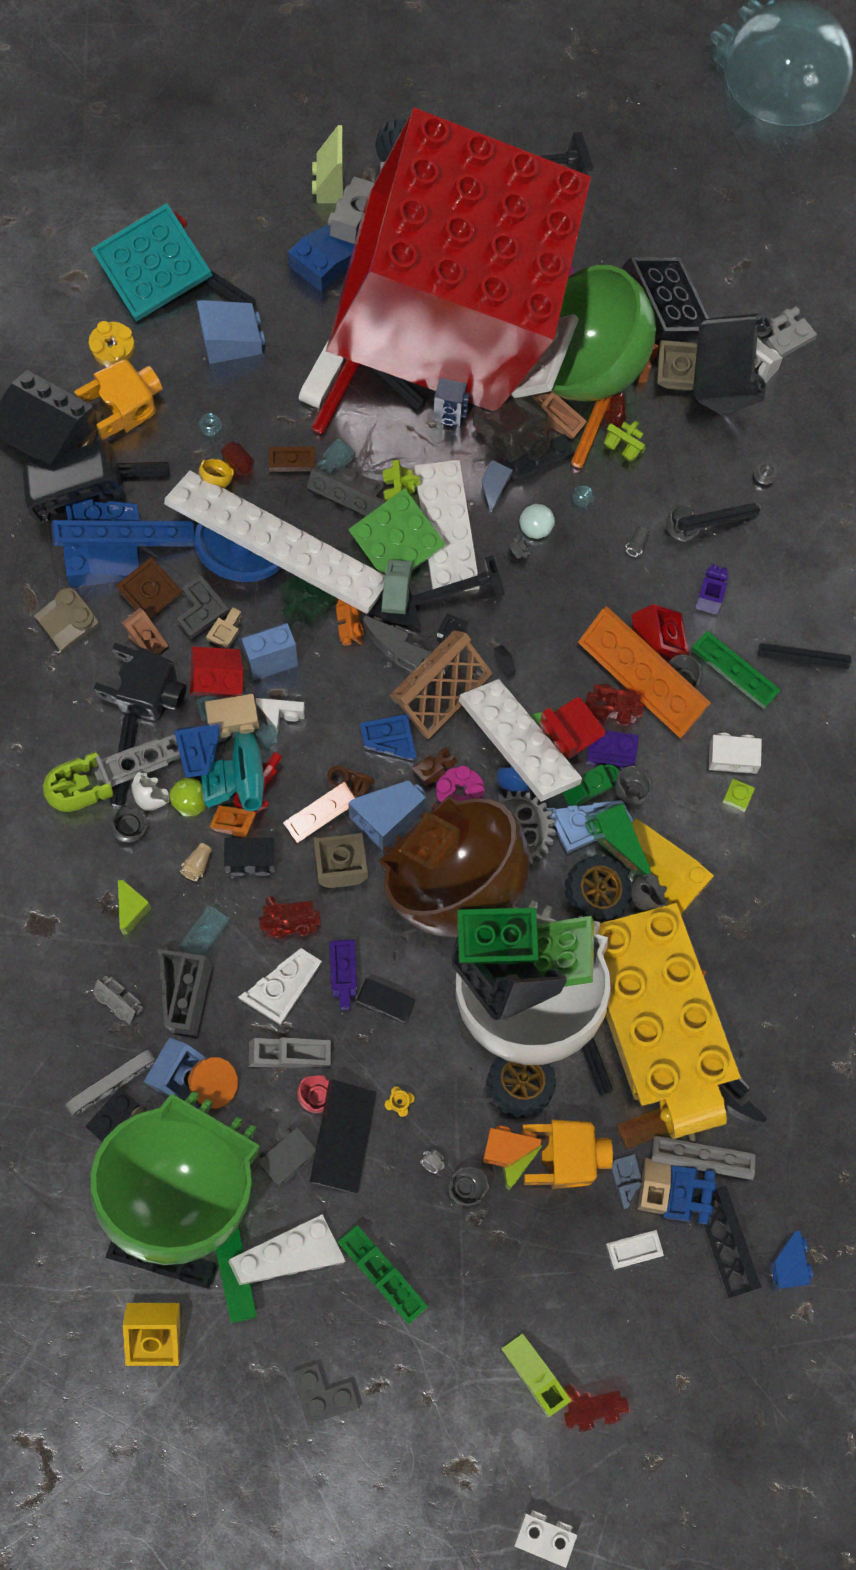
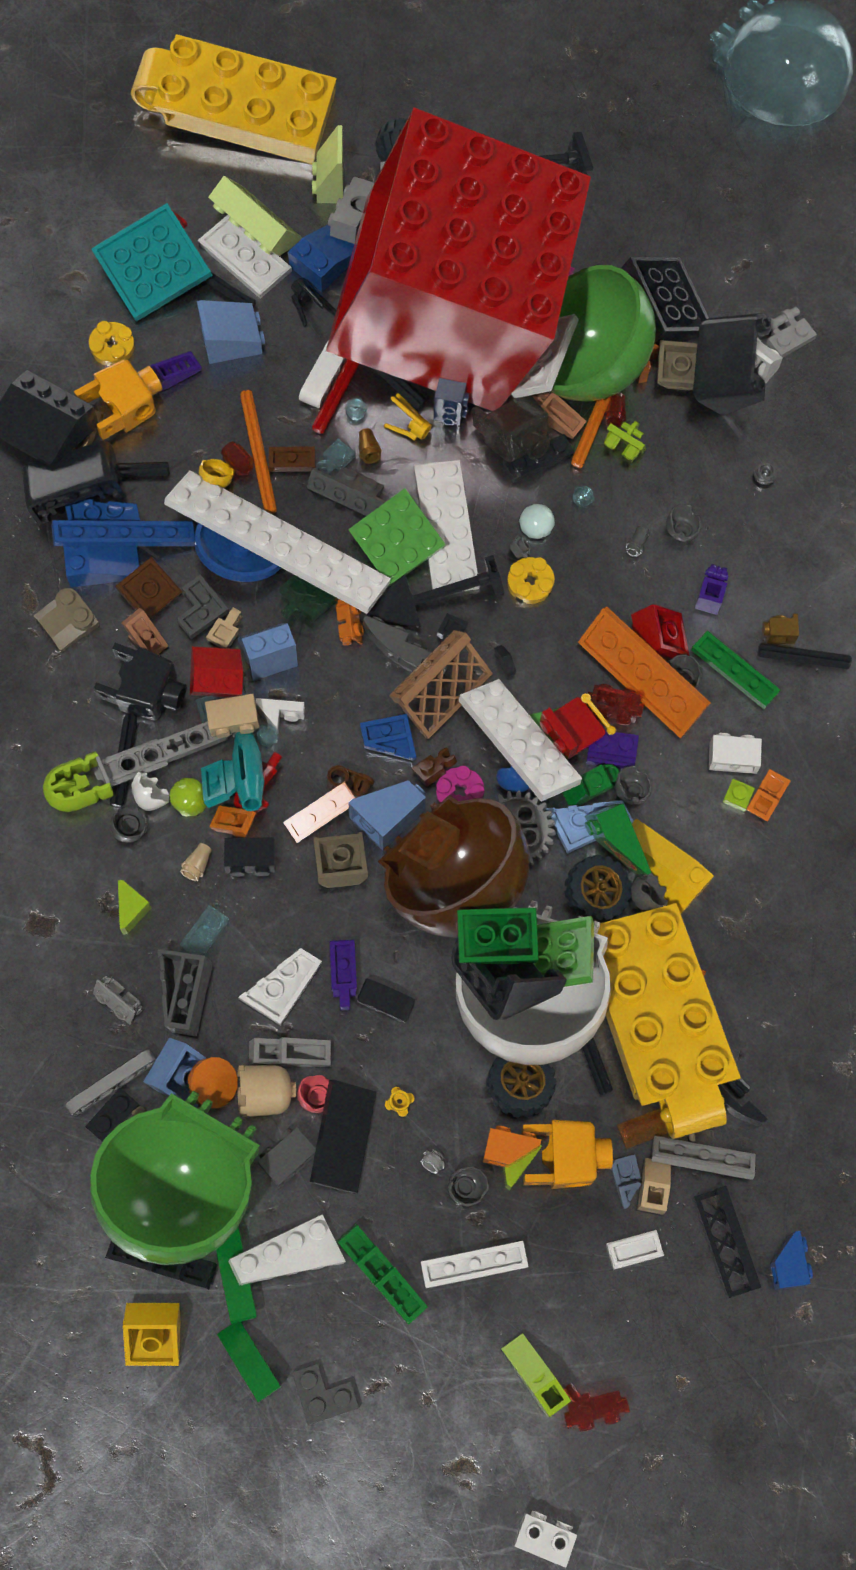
(168, 380): none -> dark purple slope
(197, 748): blue wing -> none
(210, 418): clear light blue plate -> none
(236, 97): none -> yellow plate
(244, 257): none -> white tile
(249, 1361): none -> green slope
(254, 217): none -> yellowish green slope
(258, 451): none -> orange axle
(264, 1090): none -> tan cylinder
(288, 918): clear red brick -> none
(304, 292): none -> black plant
(356, 414): none -> clear light blue plate
(368, 446): none -> pearl gold cone
(396, 586): sand green slope -> none
(401, 478): lime hips -> none
(419, 426): none -> yellow plant
(474, 1264): none -> white plate
(494, 483): sand blue slope -> none
(524, 590): none -> yellow plate
(586, 698): none -> yellow hinge
(682, 1195): blue plate -> none
(718, 517): black axle -> none
(768, 795): none -> orange slope
(781, 630): none -> pearl gold brick

